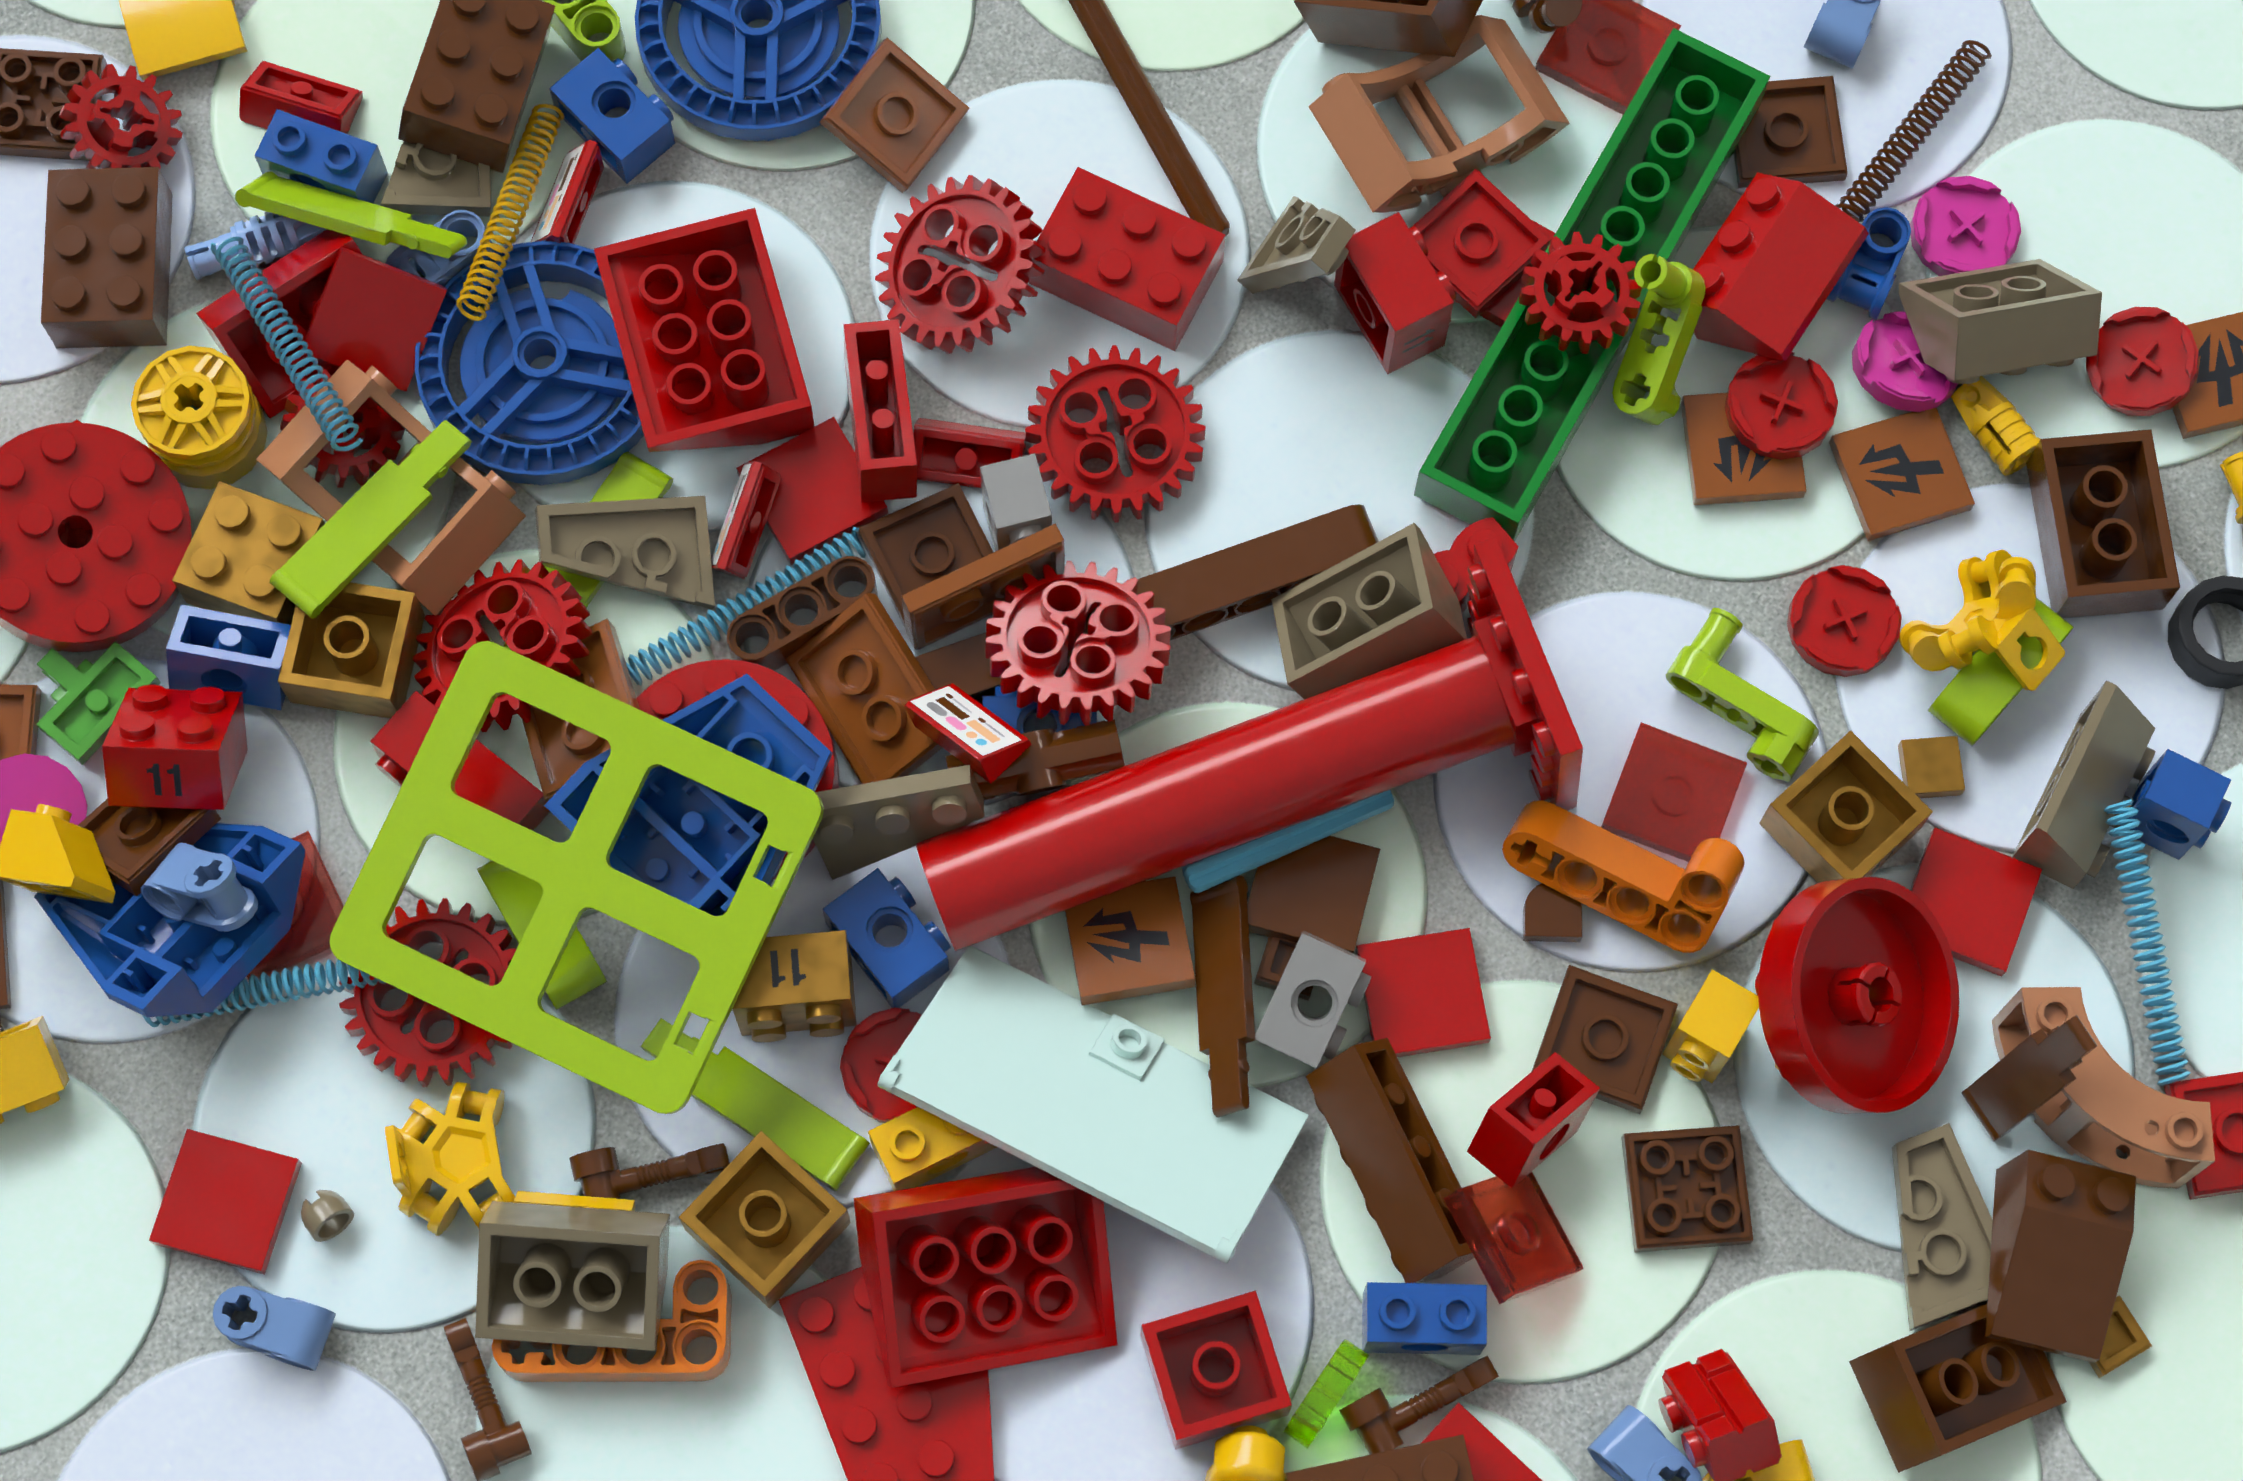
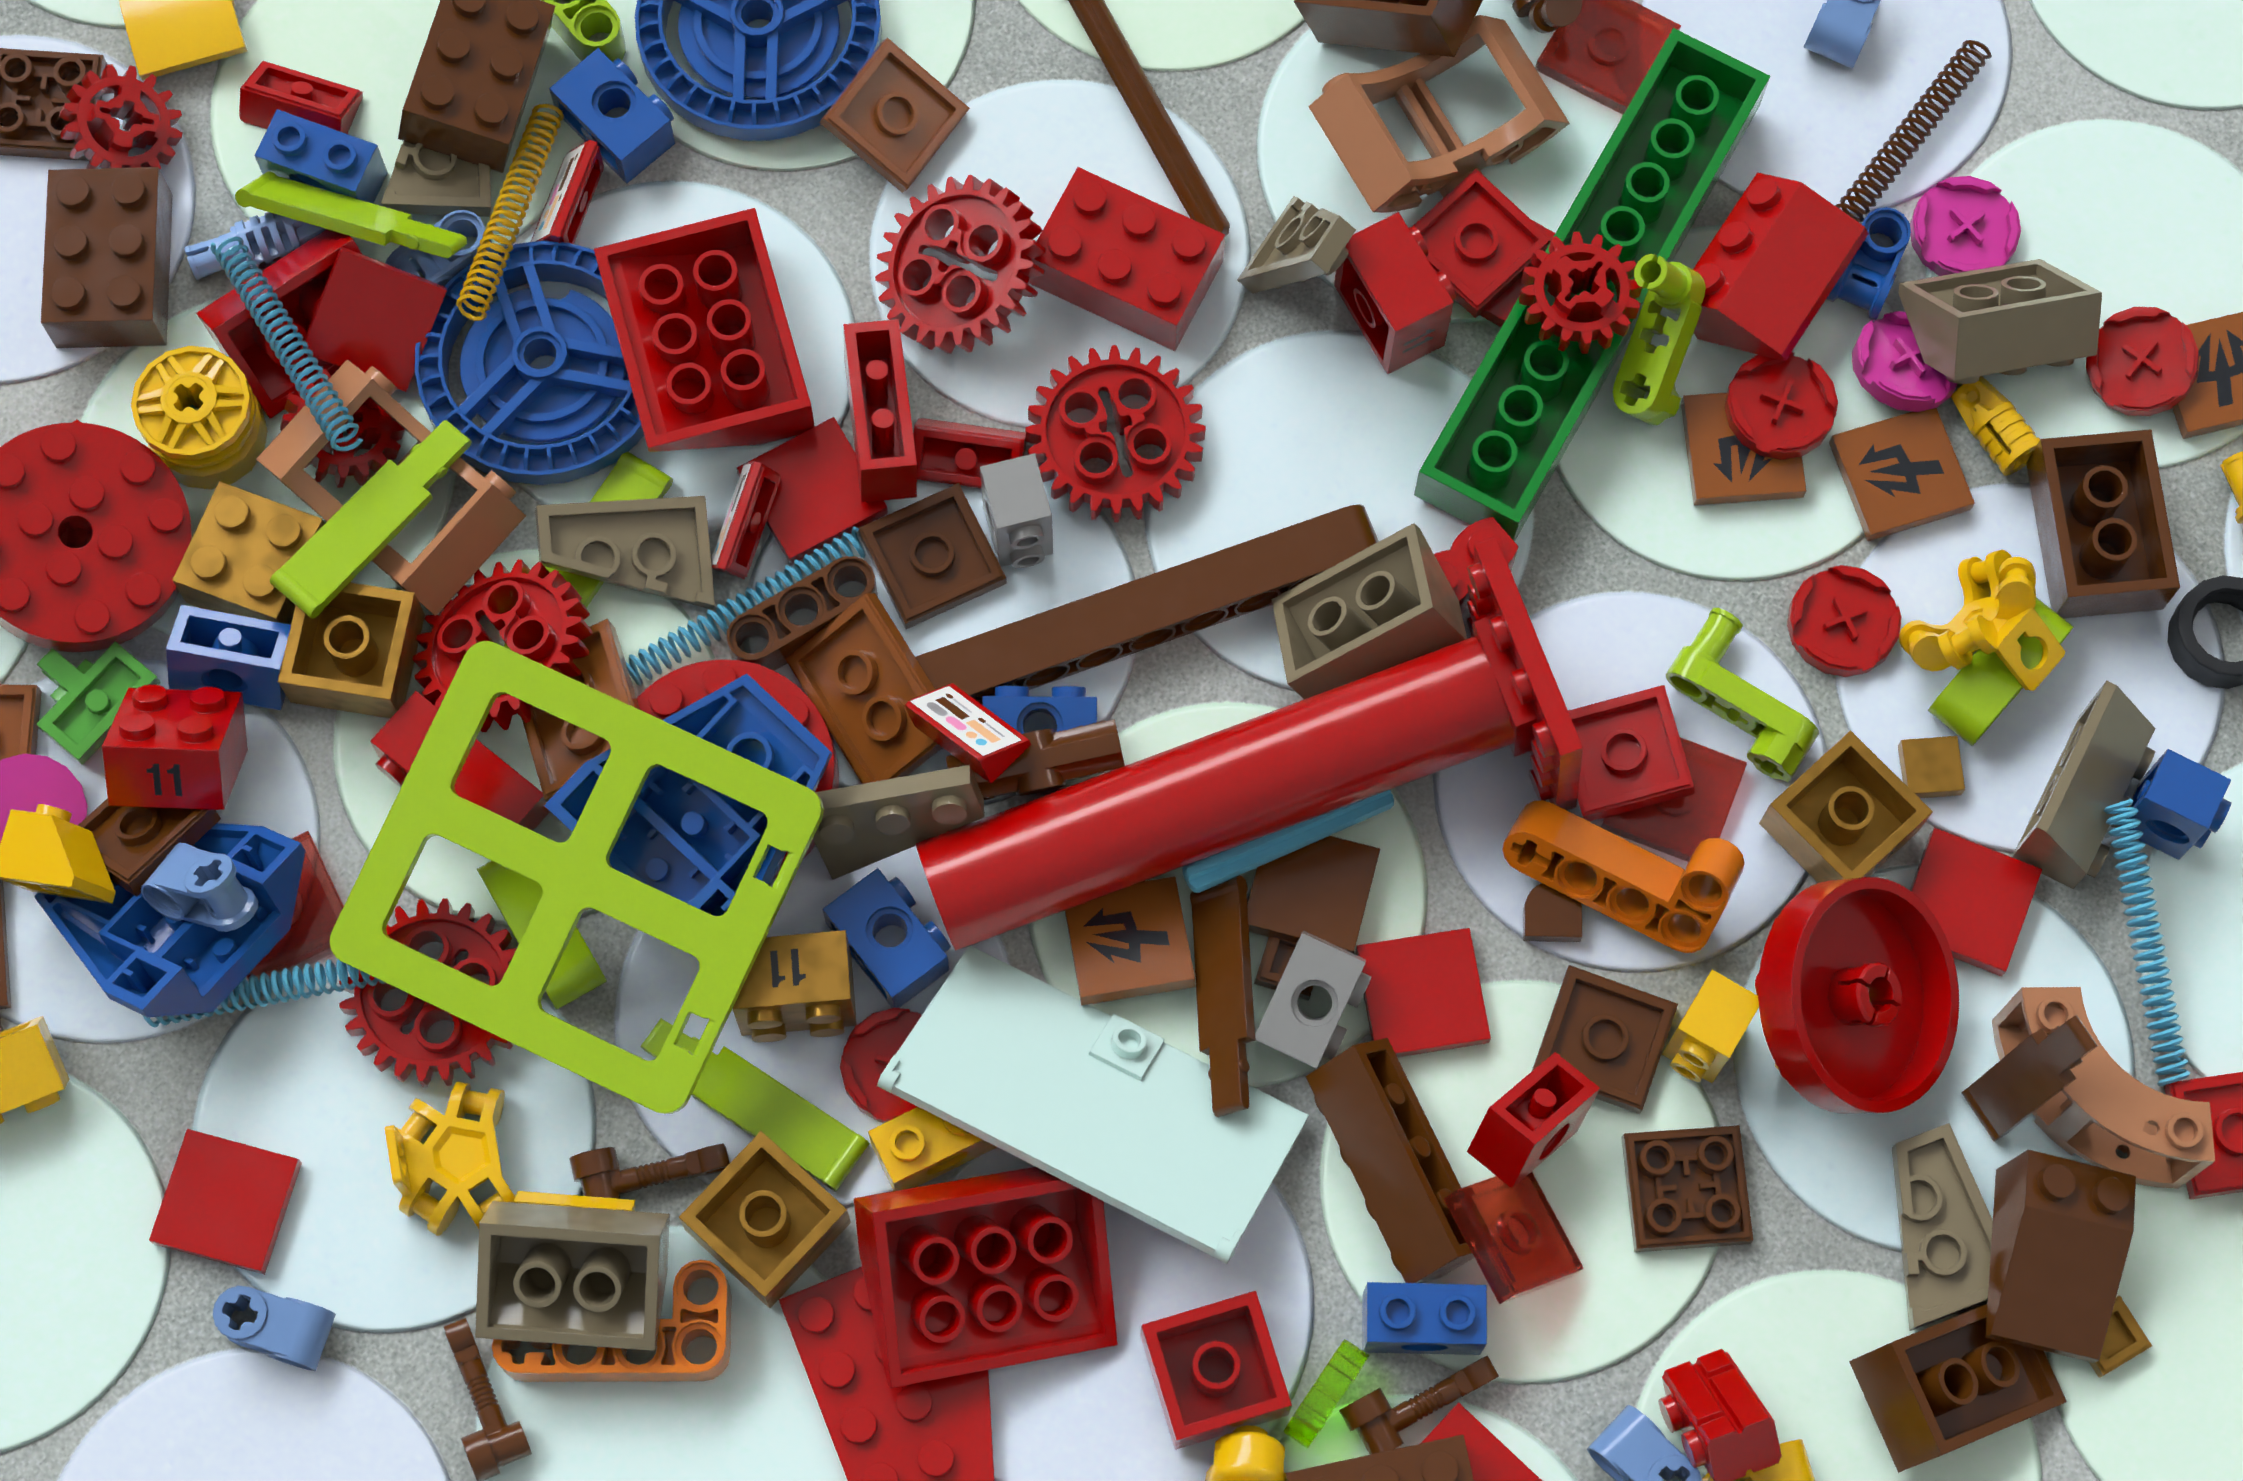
(326, 1215): dark tan hinge -> none
(971, 590): dark orange tile -> none
(1051, 620): red gear -> none
(1629, 754): none -> red tile
(1794, 134): reddish brown tile -> none

